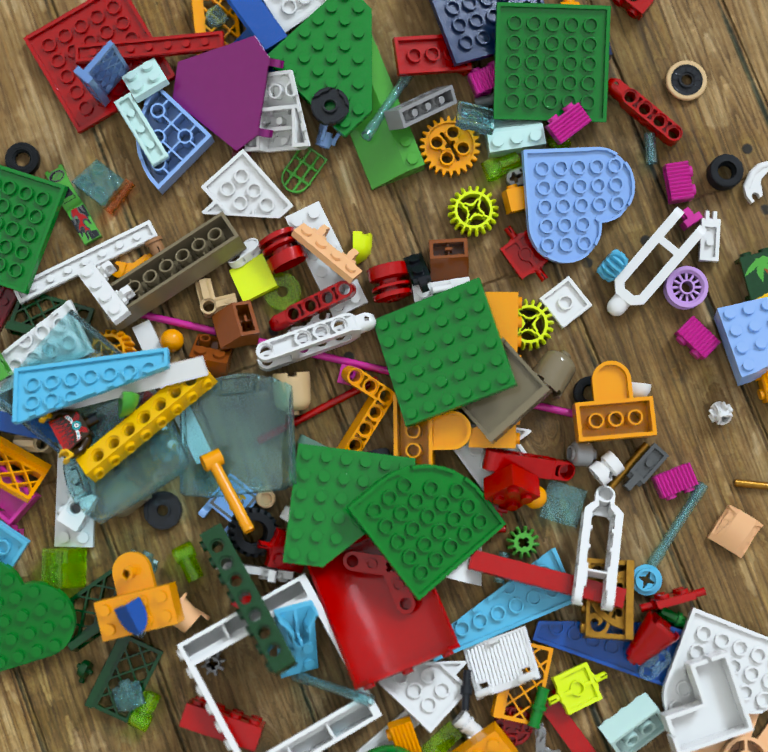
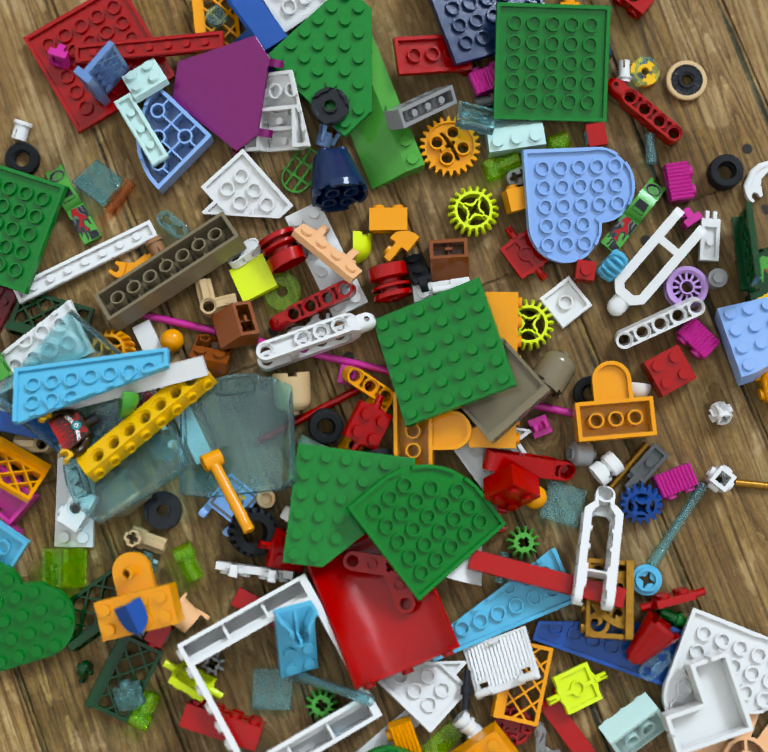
(21, 130): none -> white bush
(59, 56): none -> dark pink tile
(111, 301): white hinge -> none
(143, 539): none -> tan piece
(159, 637): none -> red brick
(170, 228): none -> clear light blue beam
(182, 681): none -> neon yellow plate
(271, 690): none -> clear light blue plate
(285, 659): dark green brick -> none
(317, 708): none -> bright green gear
(334, 434): none -> black tyre
(336, 180): none -> dark blue cone
(367, 424): none -> red plate
(374, 124): clear light blue piece -> none
(387, 220): none -> light orange brick
(402, 241): none -> light orange brick
(538, 707): green pin -> none
(539, 426): none -> dark pink tile
(568, 123): dark pink brick -> none
(584, 271): none -> red brick
(595, 135): none -> red brick
(624, 72): none -> white pin
(633, 216): none -> piece
(642, 495): none -> blue gear
(650, 66): none -> clear light blue piece
(668, 371): none -> red brick
(669, 322): none -> white beam
(716, 279): none -> light grey brick
(726, 476): none -> white brick
(734, 530): light nougat slope -> none
(746, 250): none -> dark green fence

